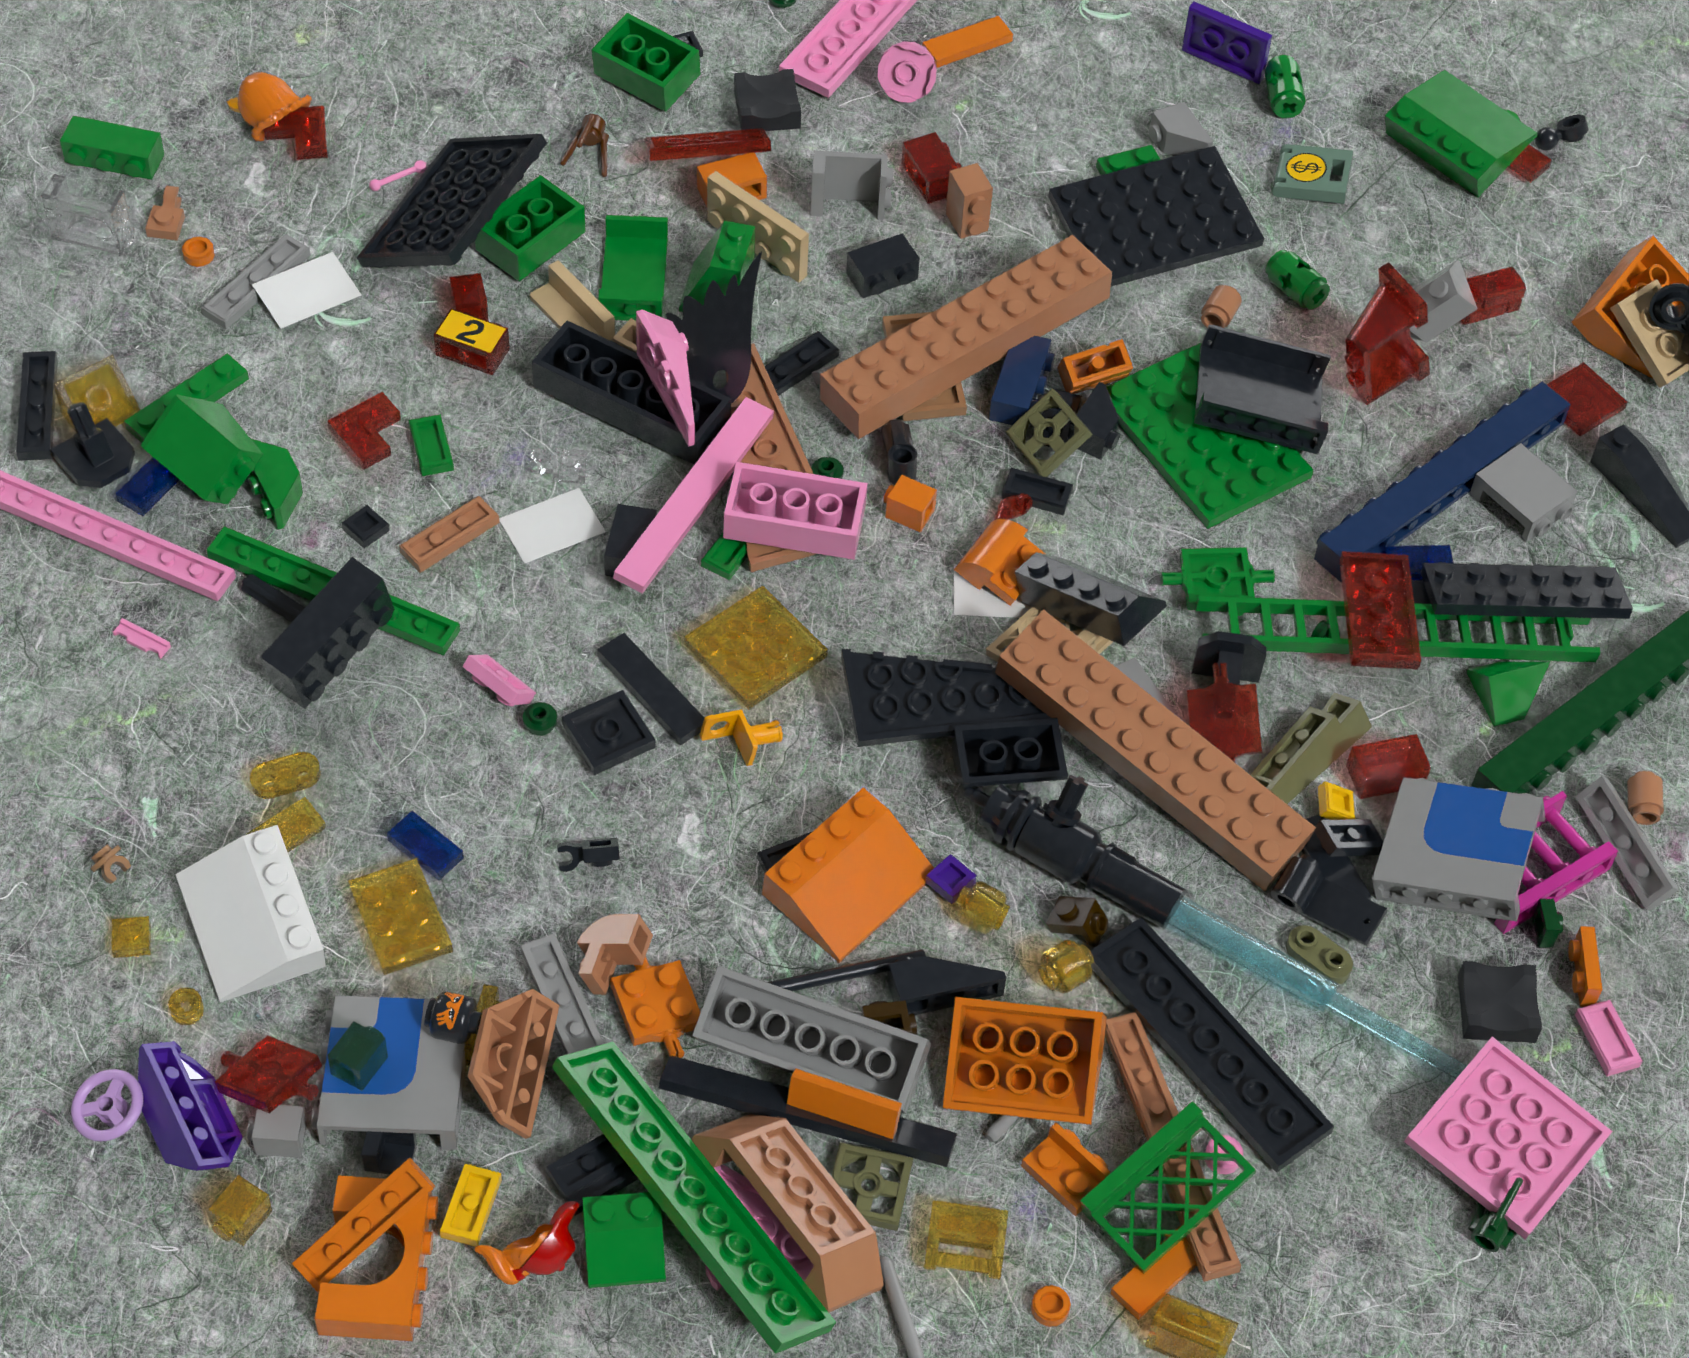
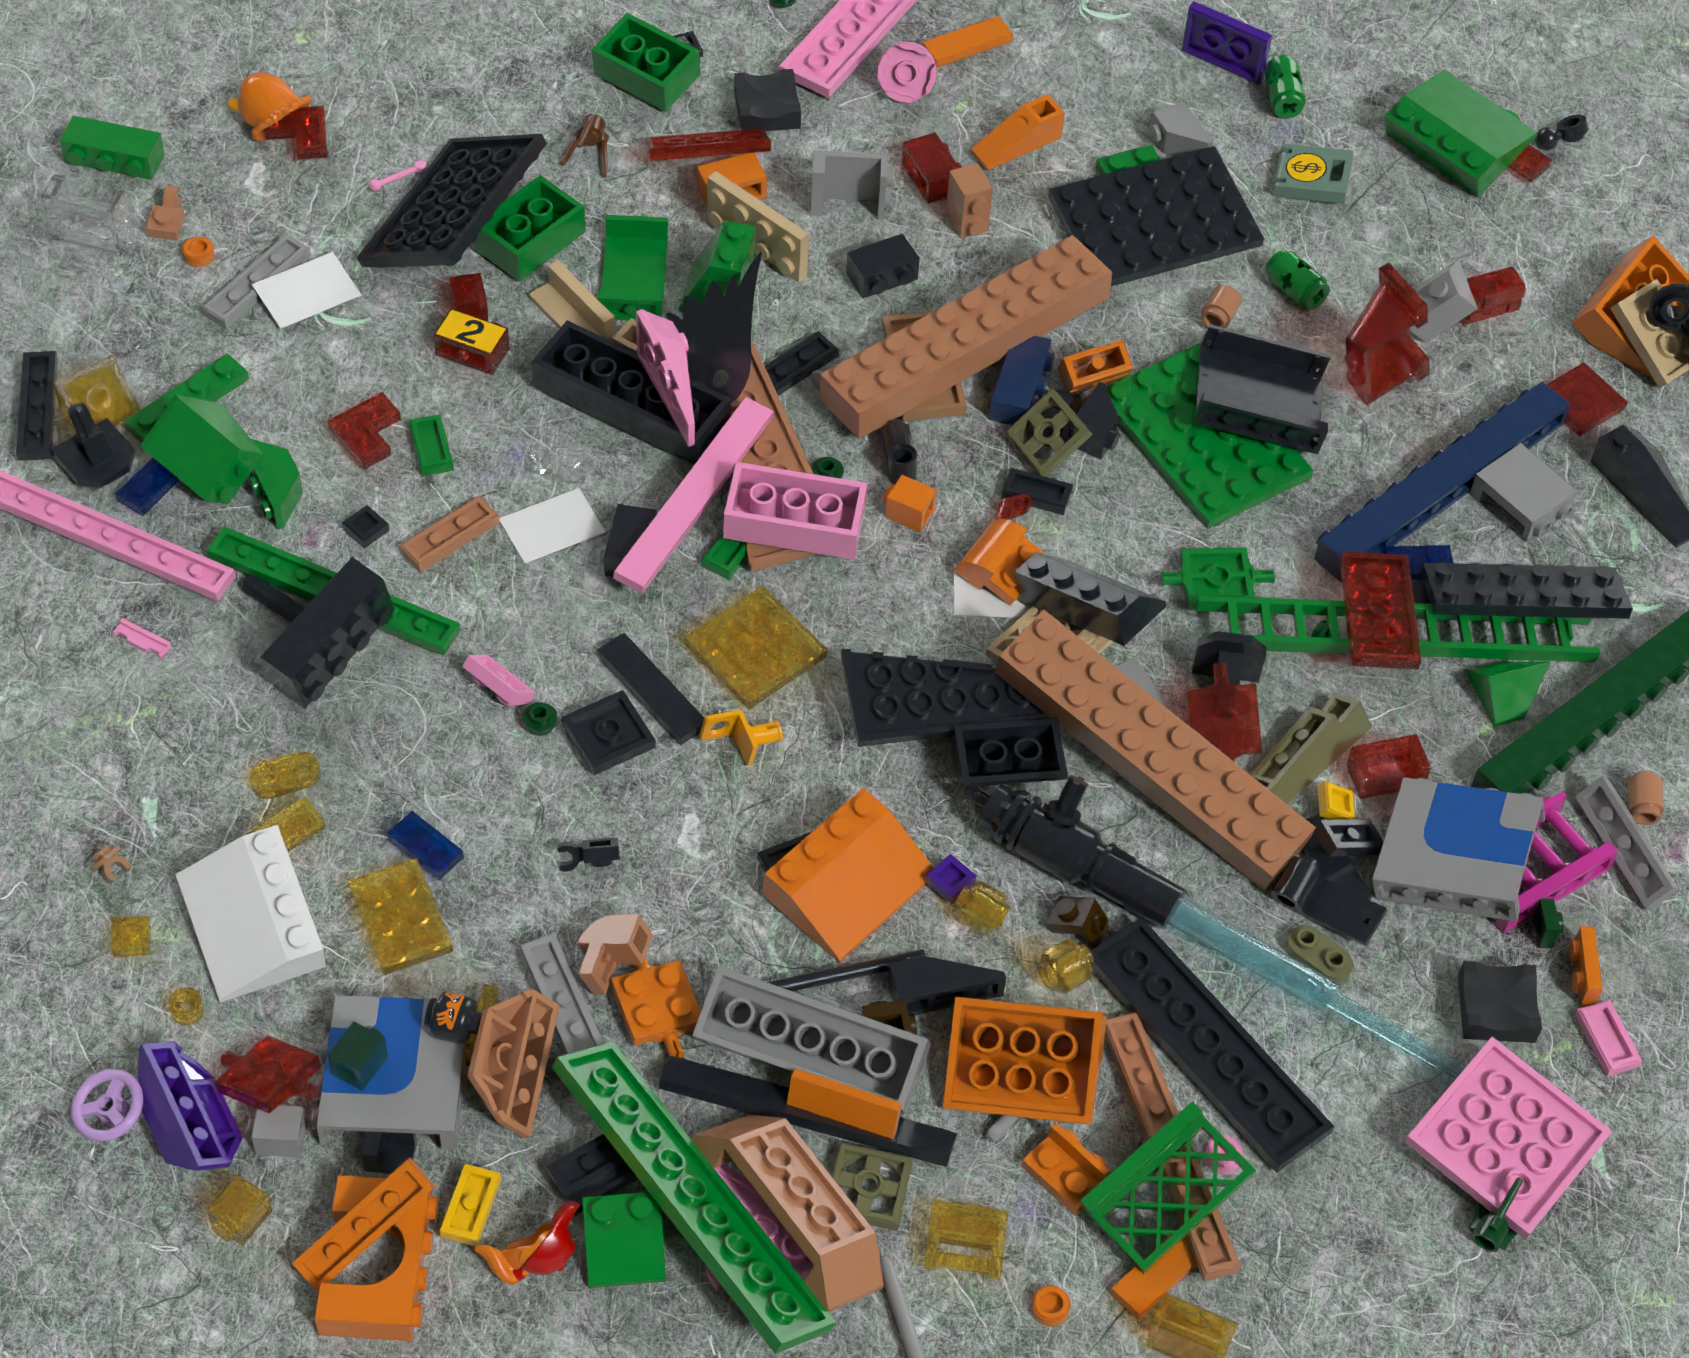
(1022, 132): none -> orange slope

